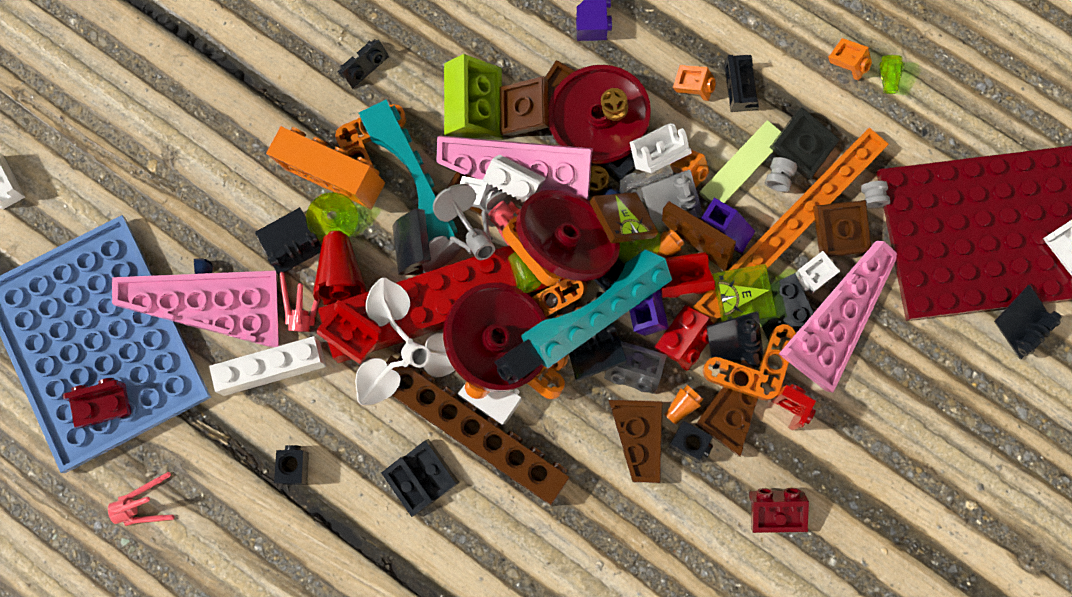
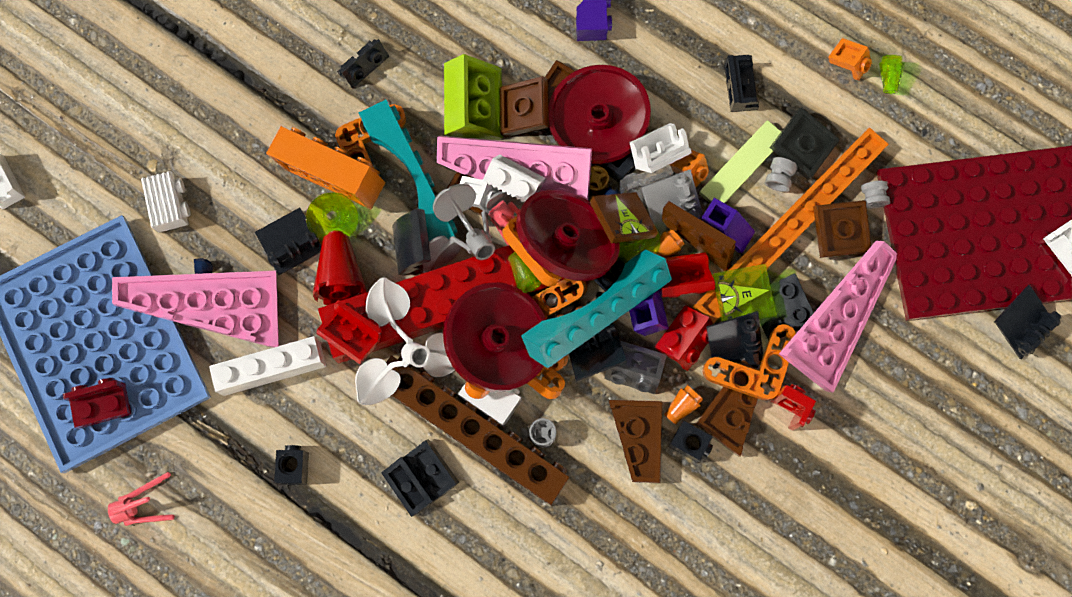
(165, 201): none -> white brick
(299, 320): coral plant -> none
(518, 362): black brick -> none
(542, 432): none -> light grey wheel
(613, 98): pearl gold wheel -> none
(695, 81): orange bracket -> none
(779, 510): dark red bracket -> none
(816, 273): white bracket -> none

